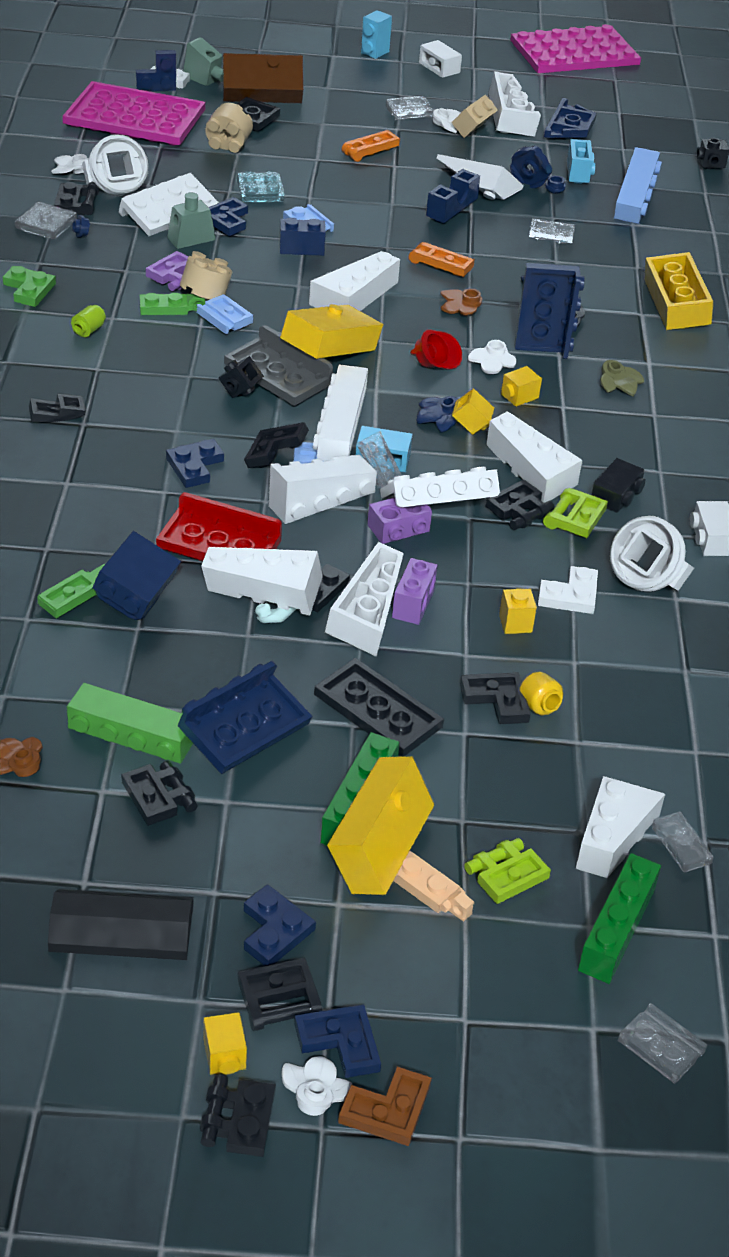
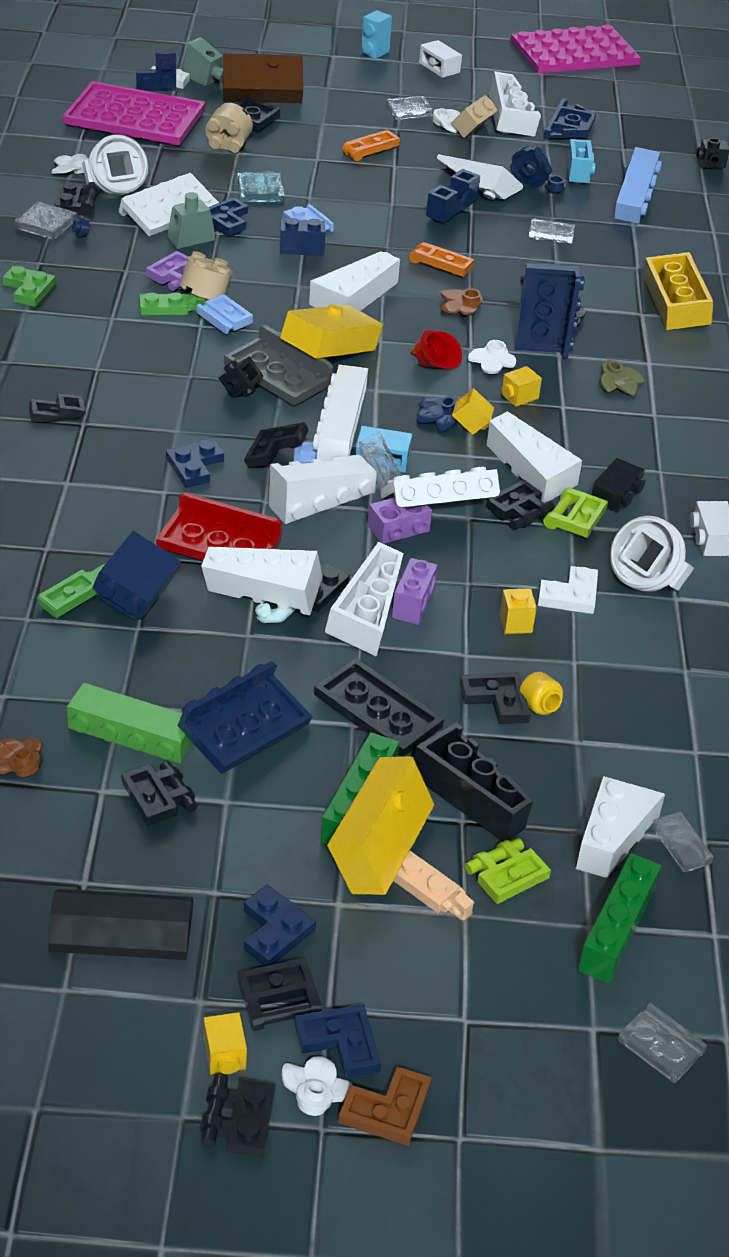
(88, 320): lime brick -> none
(472, 783): none -> black wedge

